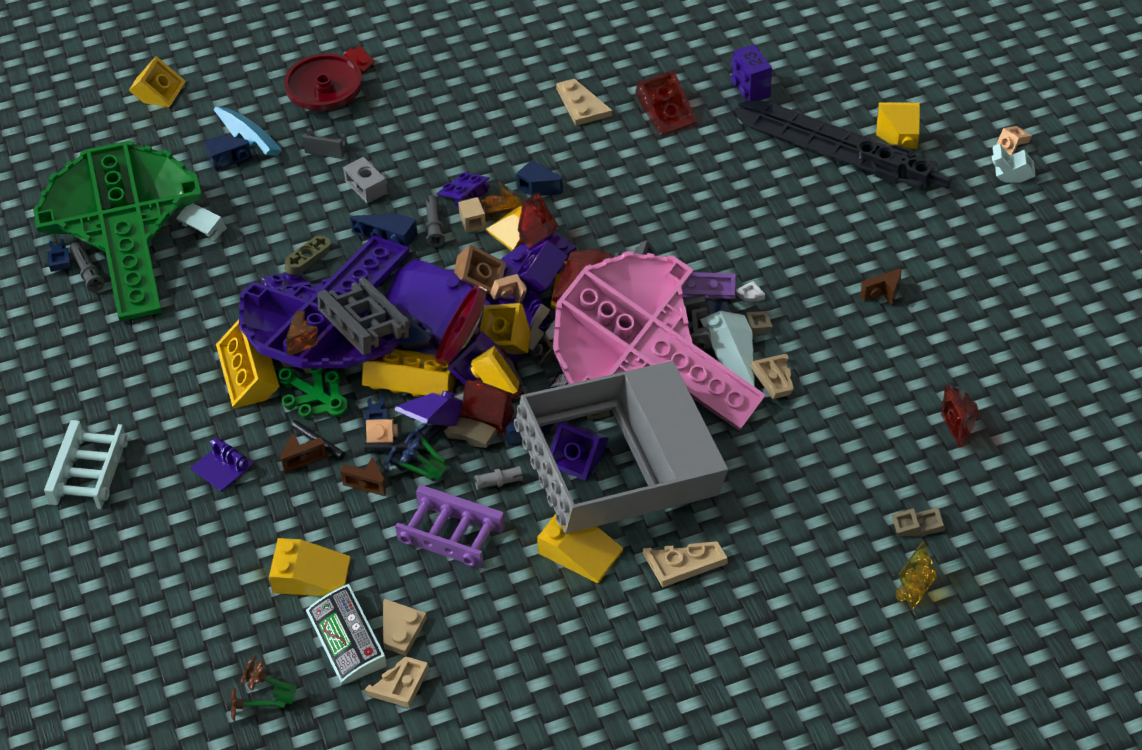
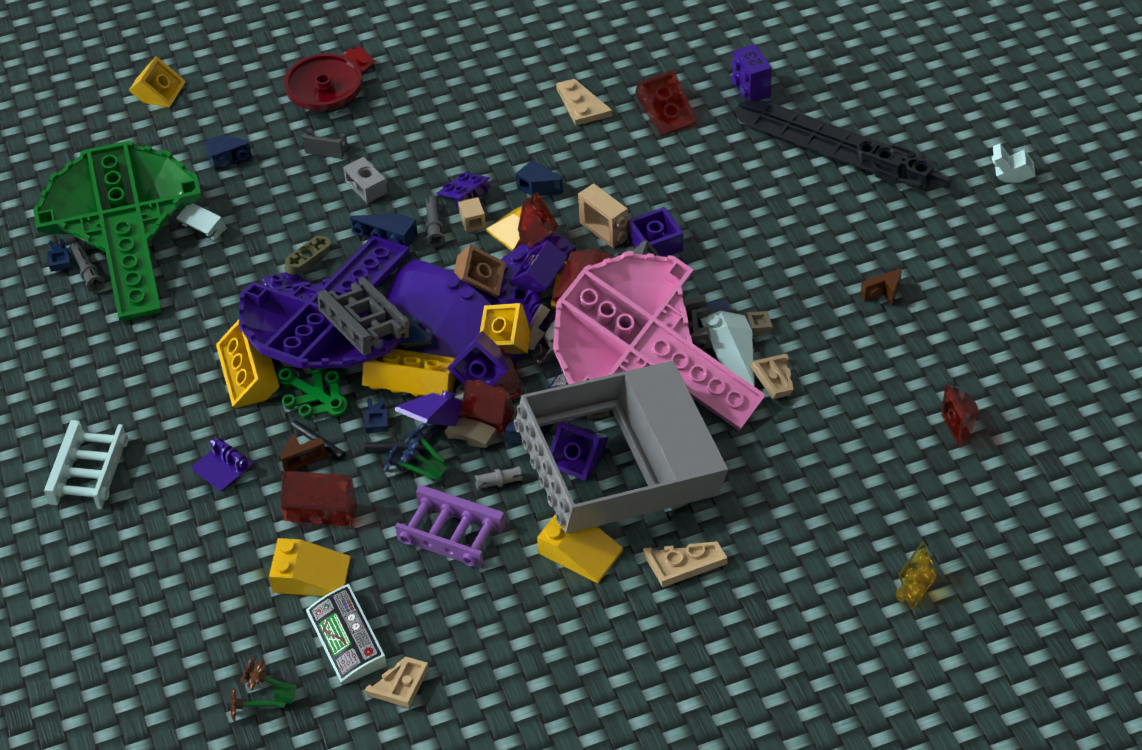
(244, 128): medium azure slope -> none
(300, 334): clear orange slope -> none
(318, 498): none -> clear red slope
(366, 480): reddish brown slope -> none
(381, 430): light nougat bracket -> none
(401, 626): tan wing -> none
(462, 326): dark red dish -> none
(494, 370): yellow slope -> none
(507, 200): clear orange slope -> none
(509, 286): light nougat bracket -> none
(594, 202): none -> tan window
(658, 229): none -> dark purple brick
(711, 285): medium lavender fence -> none
(750, 292): white tile -> none
(899, 124): yellow slope -> none
(918, 524): dark tan slope -> none
(1012, 137): light nougat bracket -> none

